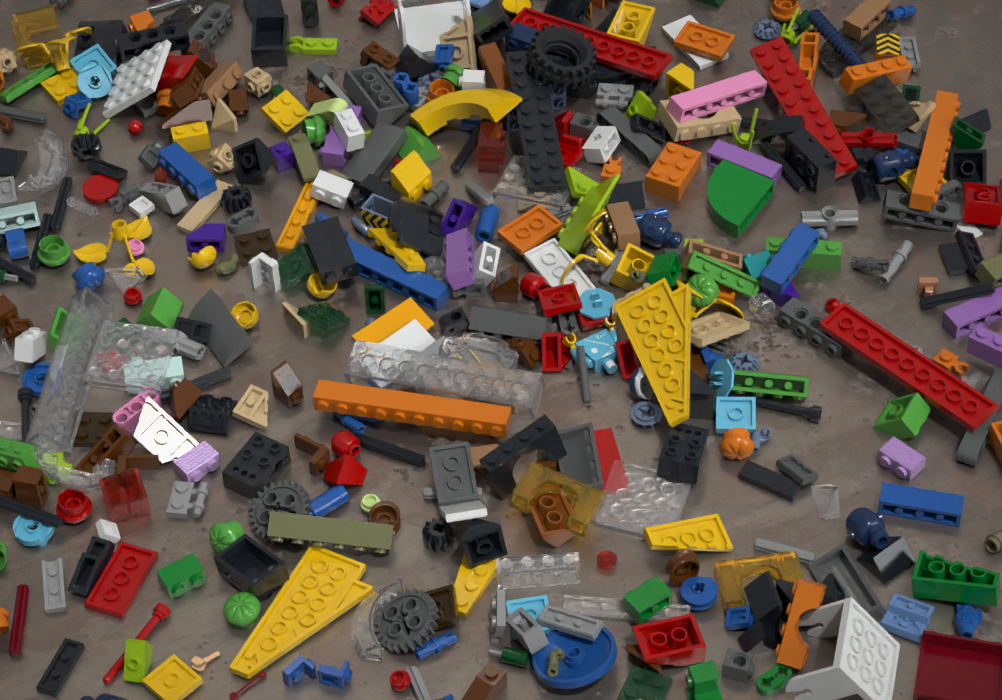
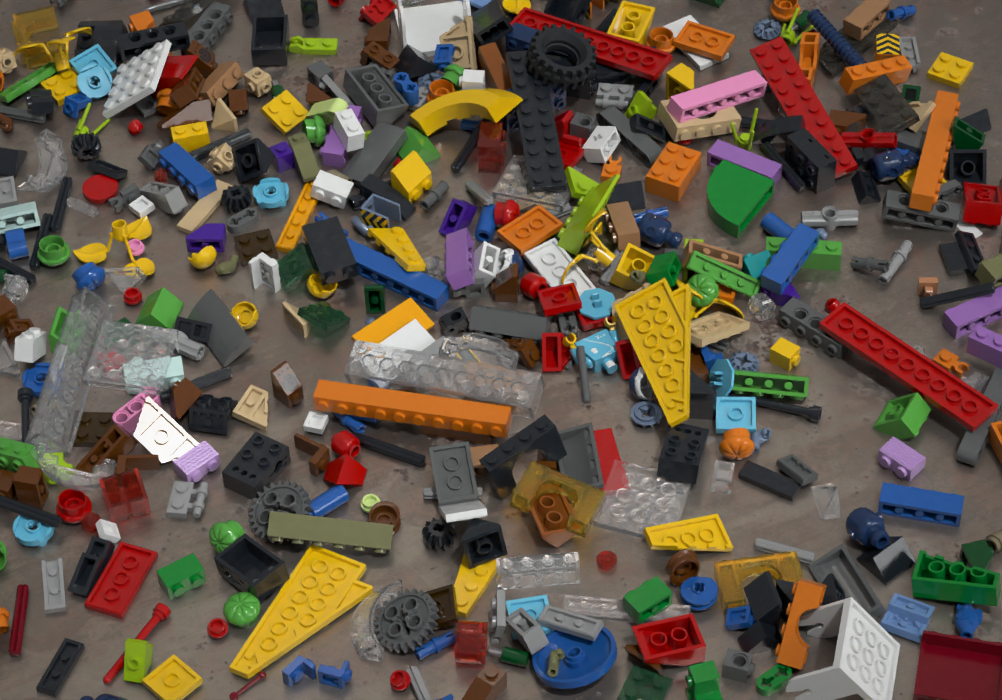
(15, 288): none -> clear head
(40, 101): none -> black brick
(89, 521): none -> clear red plate
(200, 664): light nougat hand -> none
(217, 628): none -> red plate
(230, 140): none -> black axle
(264, 199): none -> medium azure plate
(315, 422): none -> white plate
(380, 34): none -> reddish brown slope
(417, 225): black slope -> none
(471, 642): none -> clear red brick
(506, 212): none -> red piece
(507, 258): none -> white hair
(662, 39): none -> orange piece
(722, 477): none -> clear brick
(775, 226): none -> blue brick
(785, 354): none -> yellow brick
(950, 70): none -> yellow plate
(977, 554): none -> dark green slope

